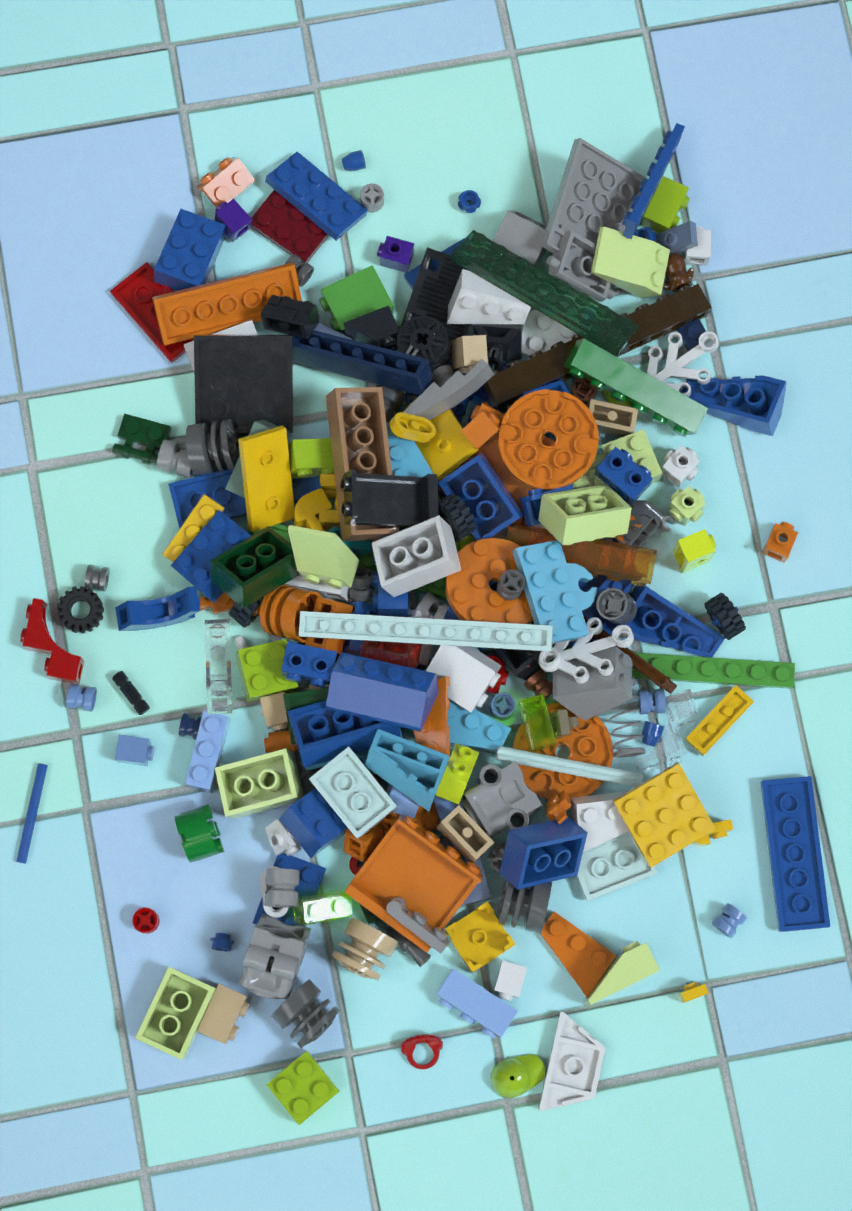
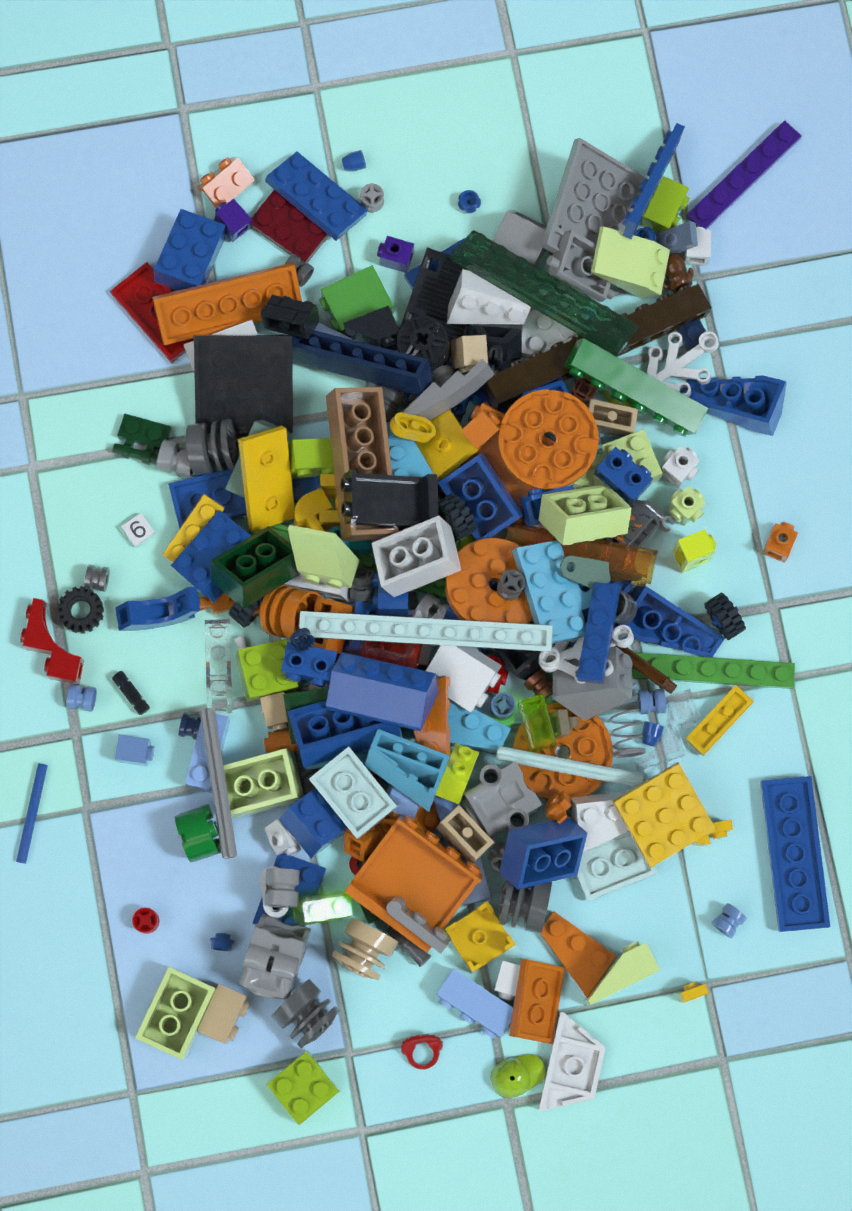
(138, 530): none -> white tile
(218, 783): none -> light grey axle
(302, 639): none -> dark blue bush
(536, 1001): none -> orange tile
(585, 570): none -> sand green piece
(598, 633): none -> blue plate
(744, 176): none -> dark purple plate

